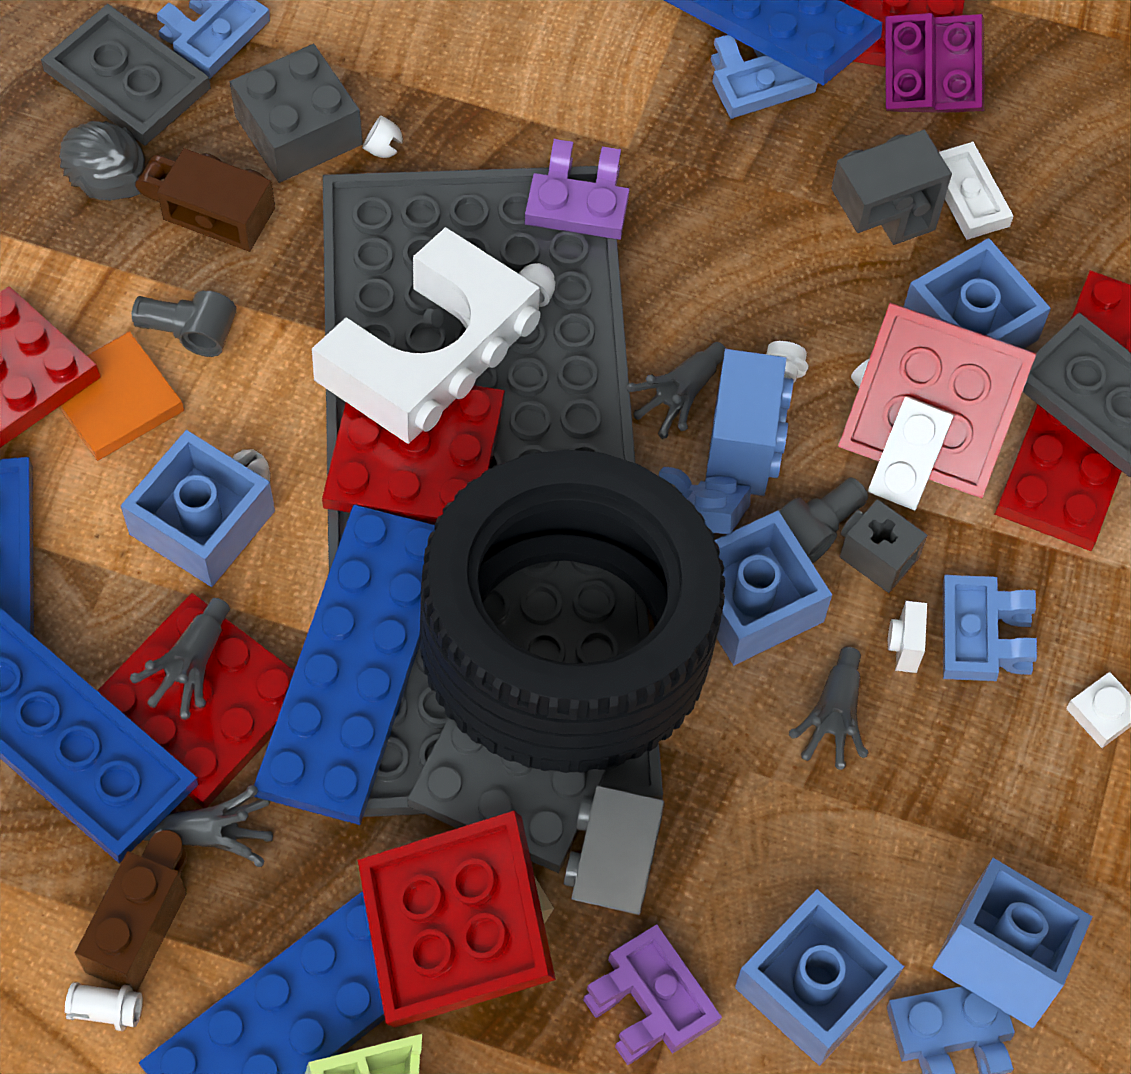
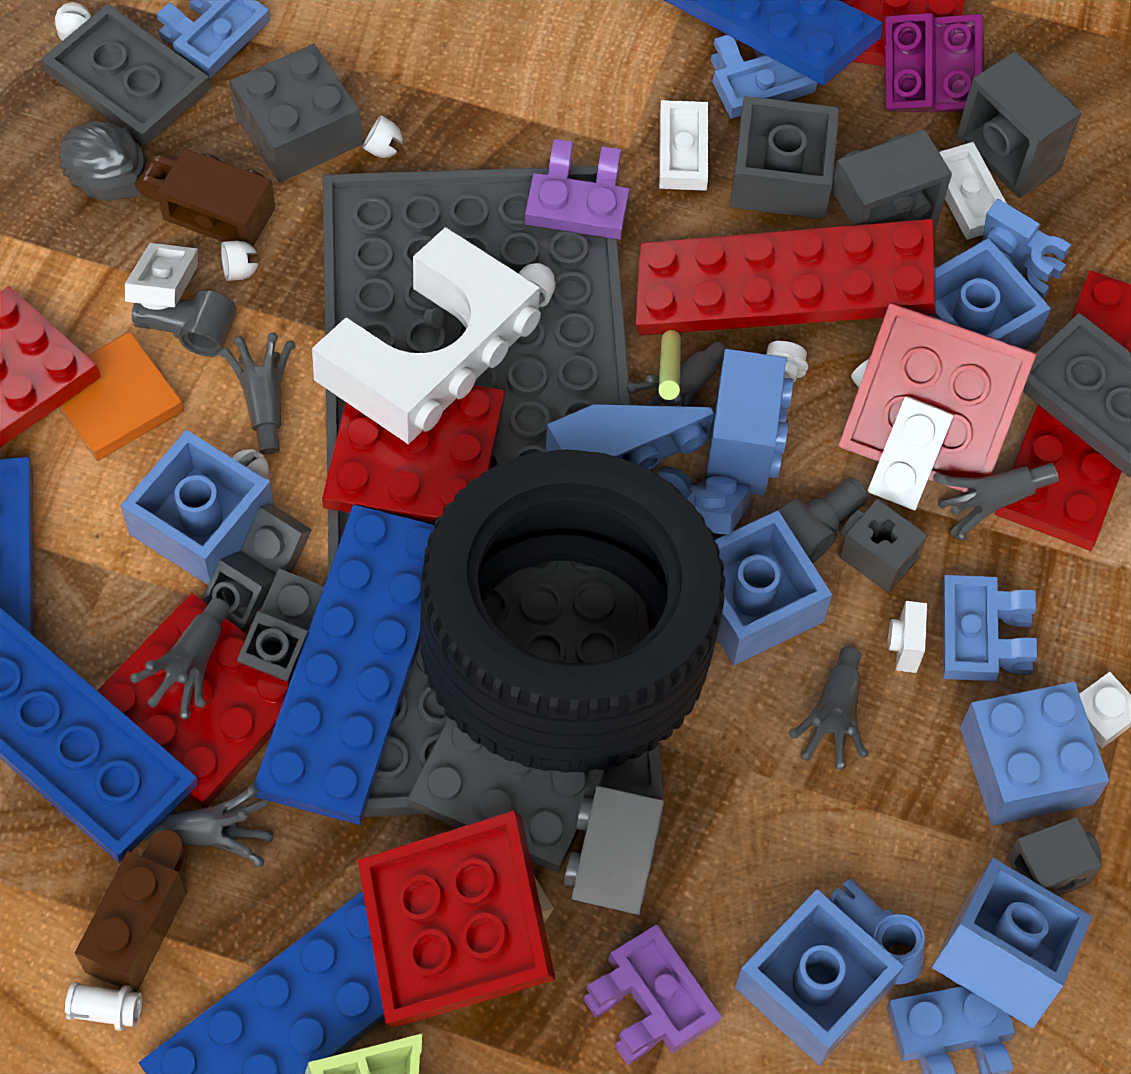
(69, 18): none -> white hinge
(161, 276): none -> white plate
(235, 260): none -> white hinge
(247, 575): none -> dark grey slope
(262, 389): none -> dark grey piece
(281, 625): none -> dark grey slope
(632, 431): none -> medium blue slope
(670, 365): none -> yellowish green bar
(683, 145): none -> white plate
(785, 157): none -> dark grey brick
(786, 277): none -> red plate
(884, 927): none -> medium blue pin
(992, 493): none -> dark grey piece
(1018, 123): none -> dark grey brick
(1025, 245): none -> medium blue plate
(1033, 753): none -> medium blue brick
(1058, 857): none -> dark grey brick

